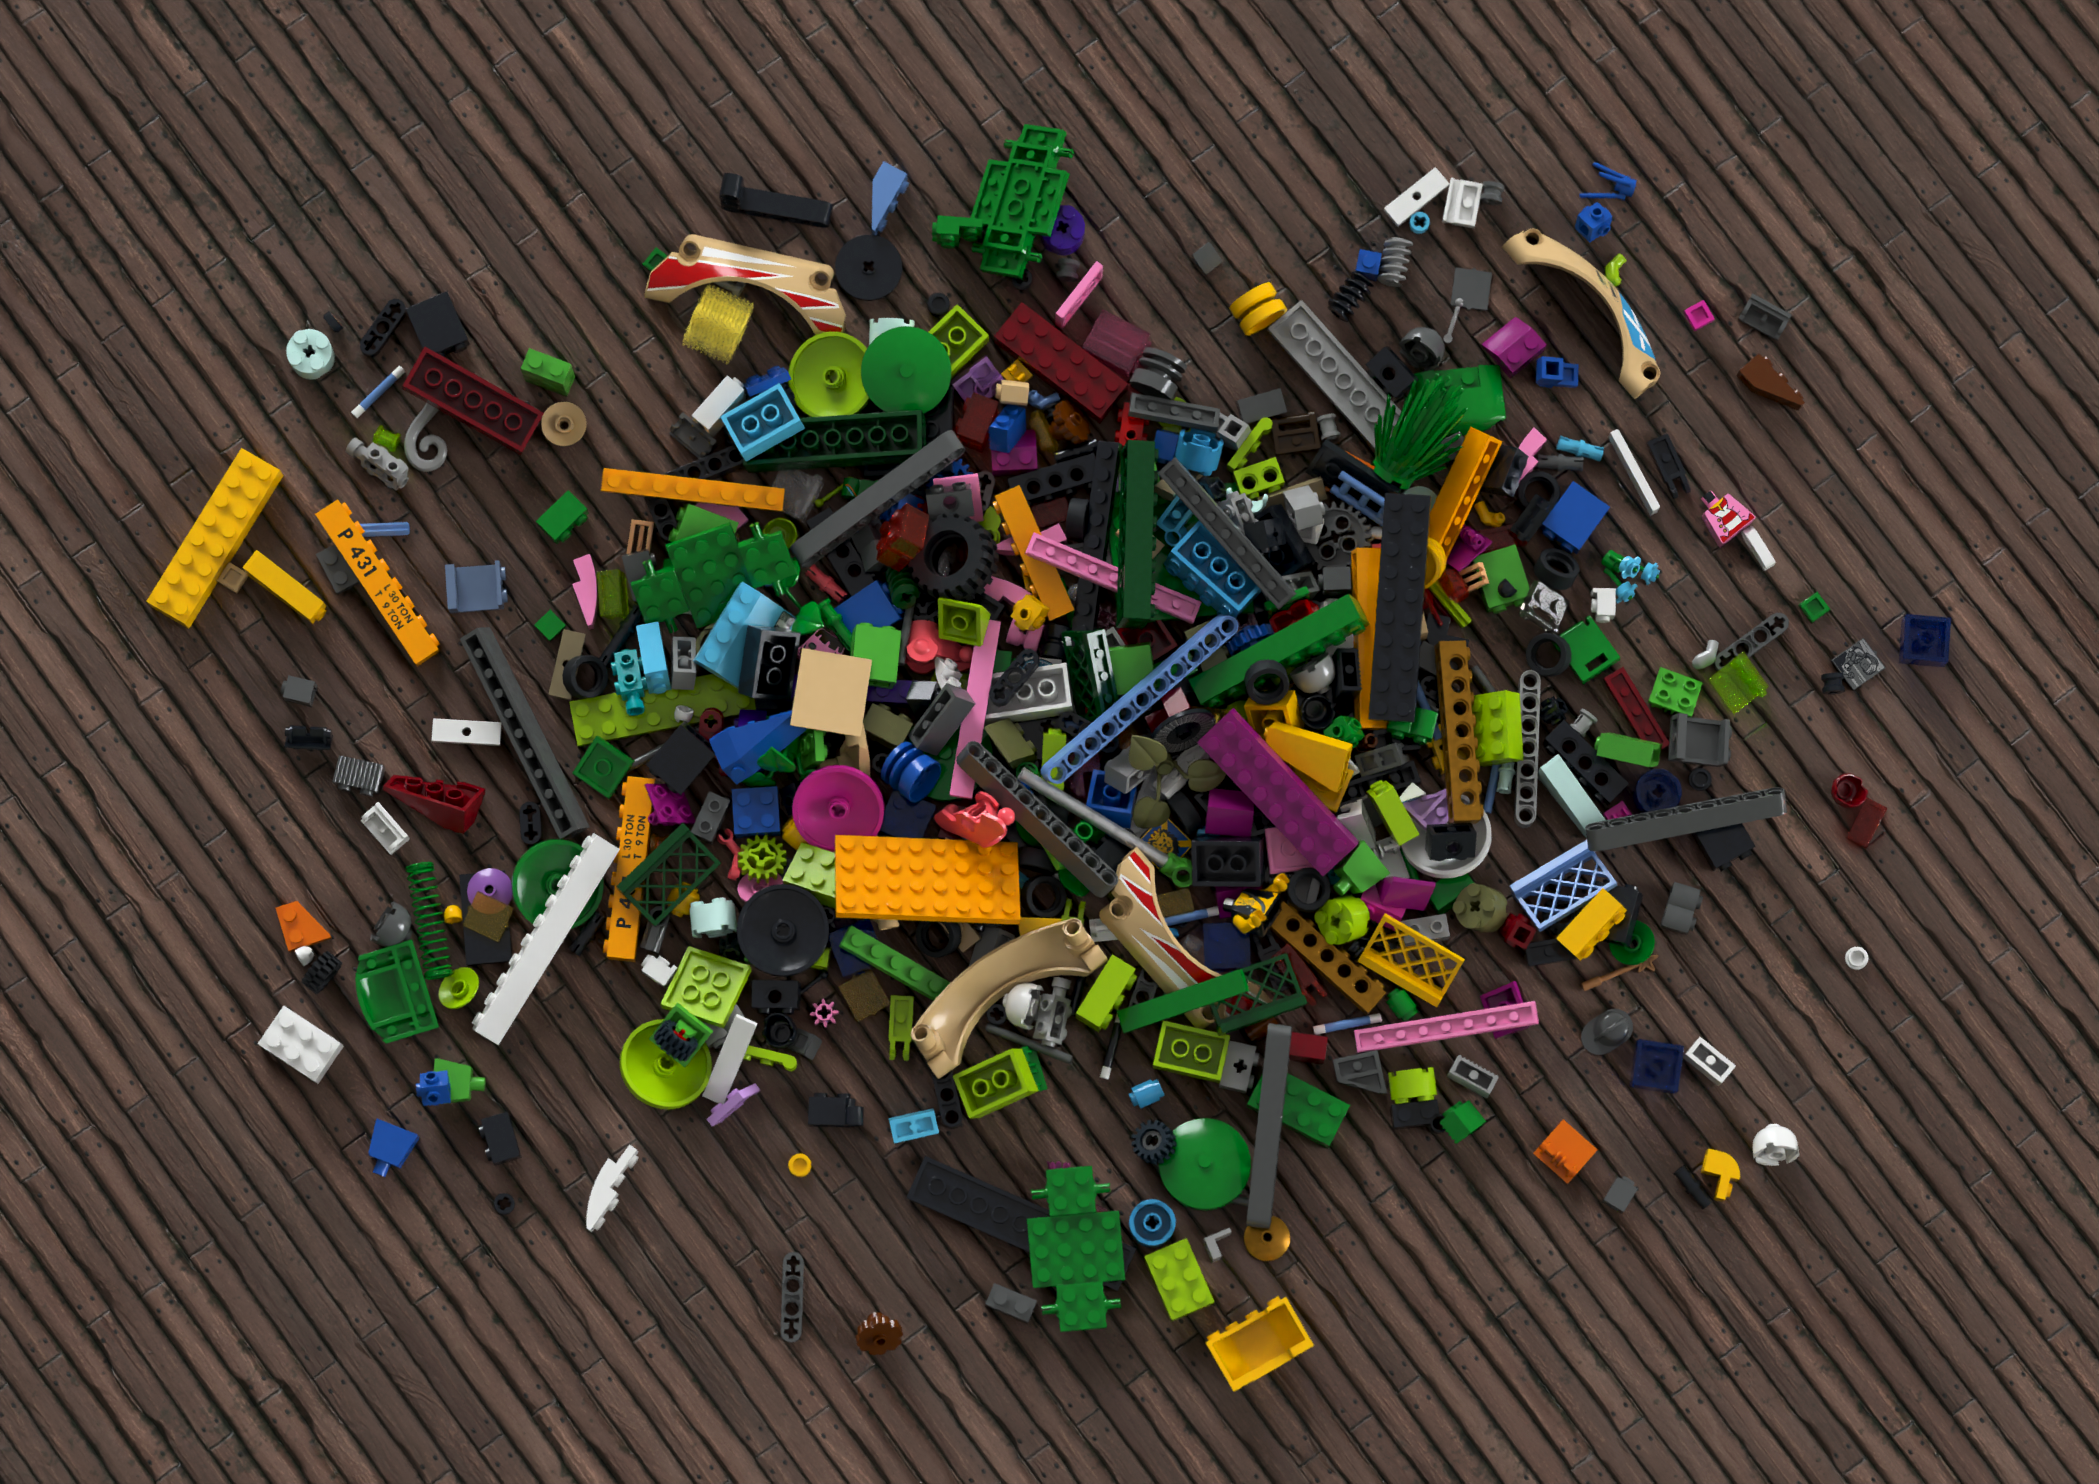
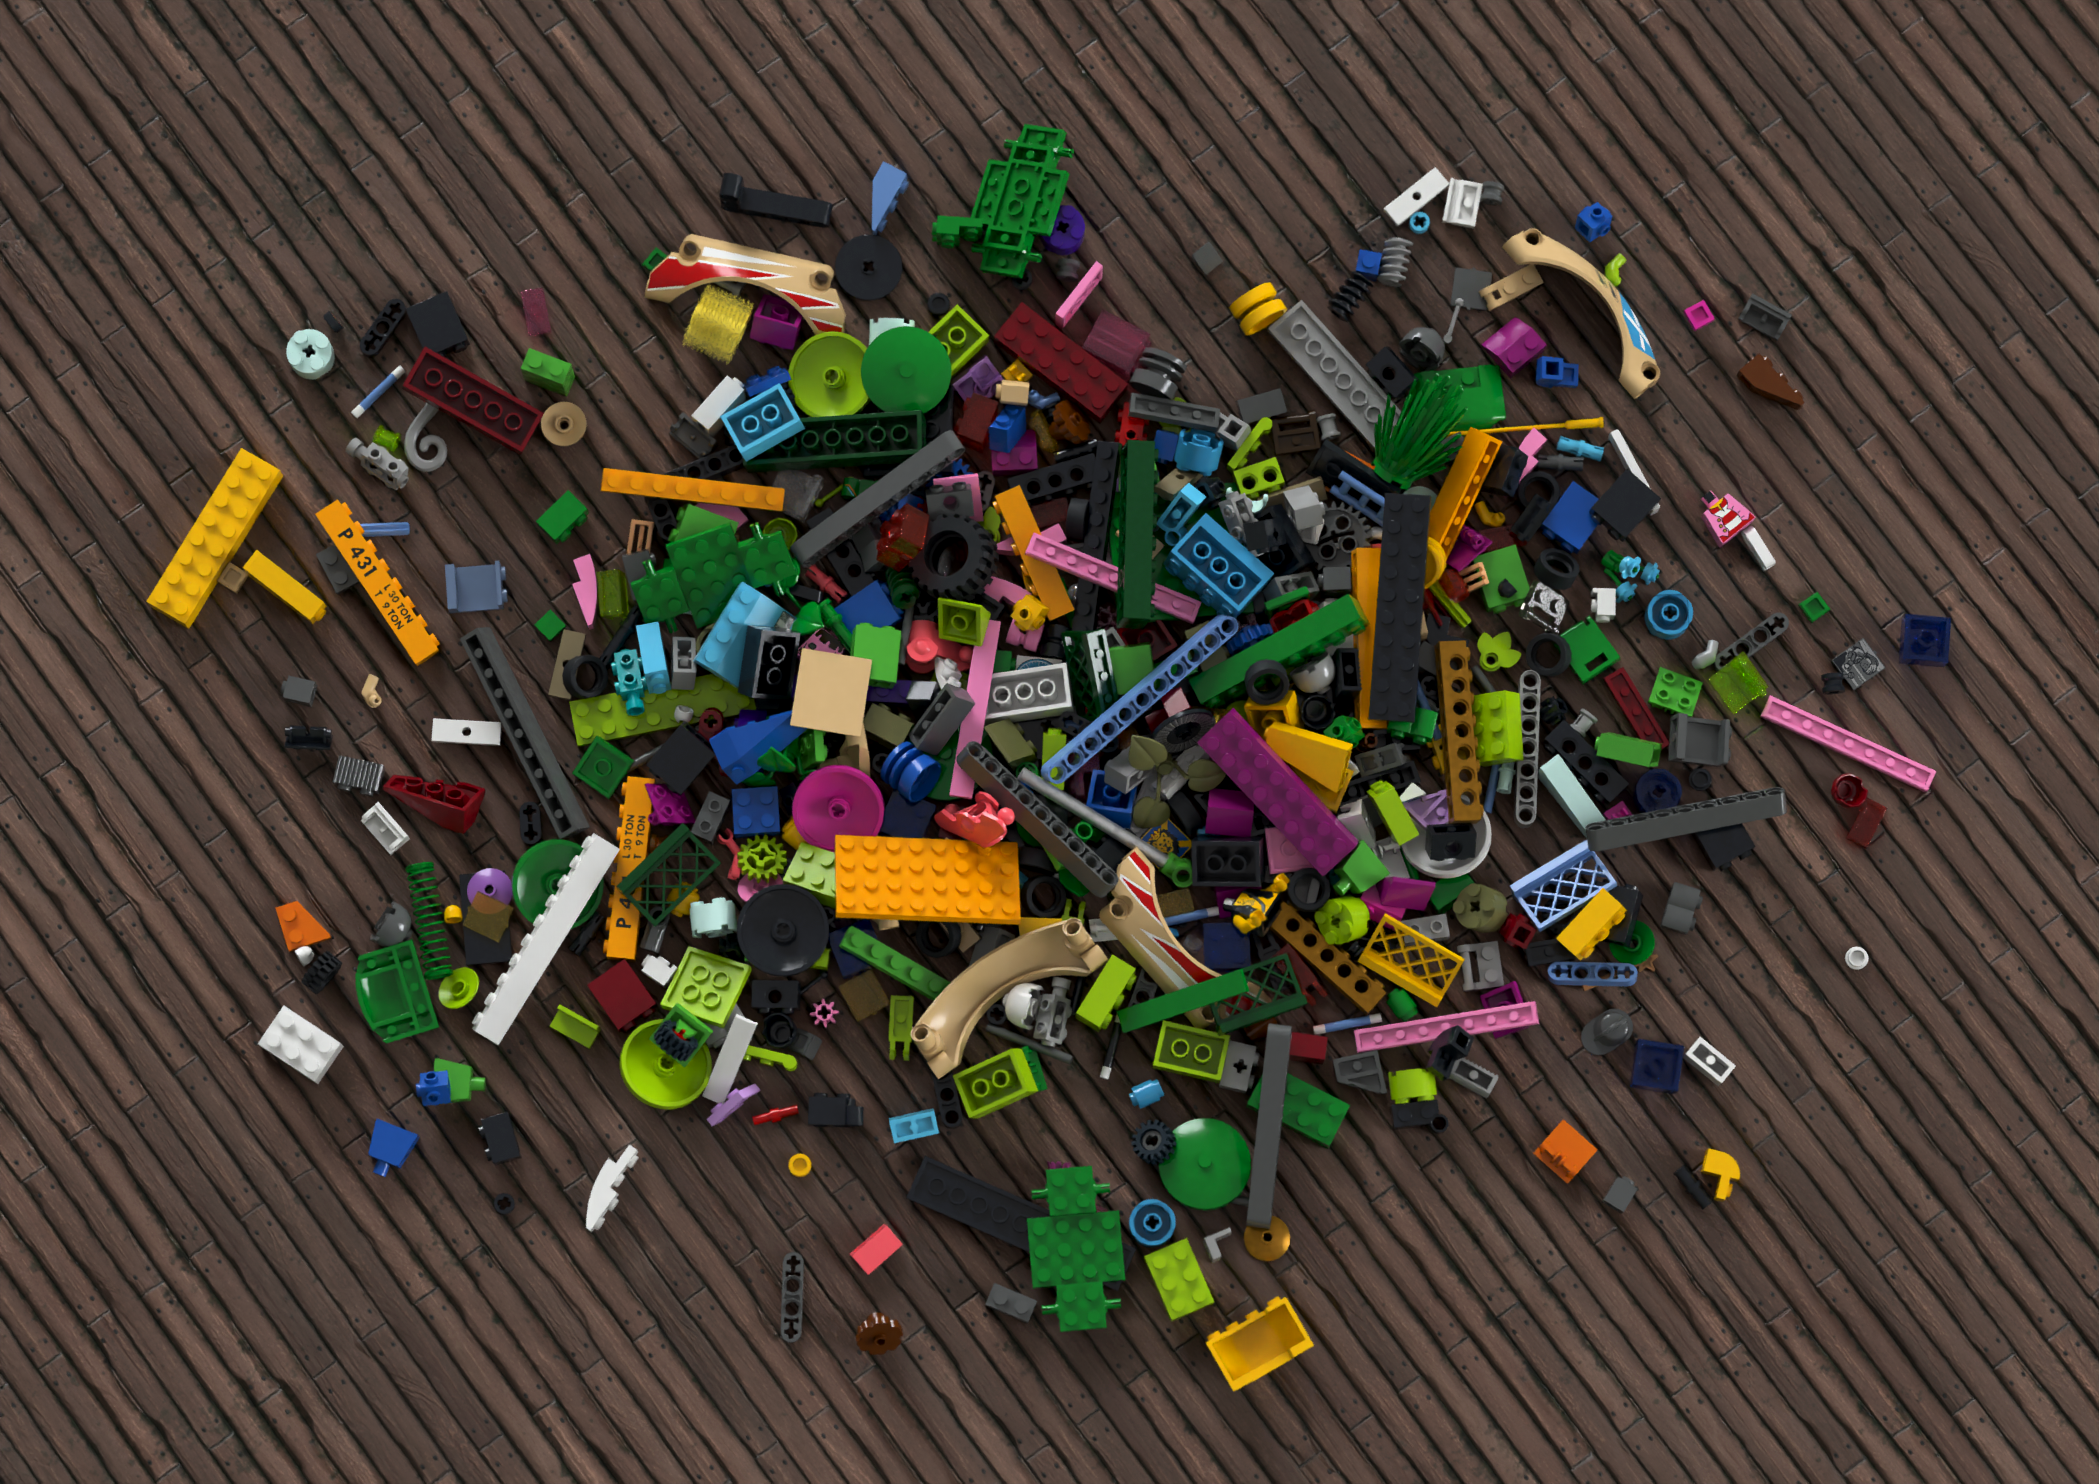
(369, 693): none -> tan arm
(535, 311): none -> clear pink plate
(575, 1027): none -> lime panel
(622, 996): none -> dark red brick
(775, 1114): none -> red bar
(776, 323): none -> magenta slope
(806, 594): none -> black beam
(876, 1249): none -> coral hinge
(998, 686): black beam -> none
(1227, 533): dark grey tile -> none
(1446, 1049): none -> black brick
(1461, 1120): green brick -> none
(1488, 966): none -> light grey plate
(1499, 650): none -> lime plate
(1511, 287): none -> tan plate
(1569, 424): none -> yellow piece
(1592, 978): none -> medium blue beam
(1624, 185): blue plant -> none
(1624, 506): none -> black brick
(1668, 463): black hinge -> none
(1677, 605): none -> dark azure brick
(1775, 1145): white cylinder -> none
(1848, 744): none -> bright pink tile

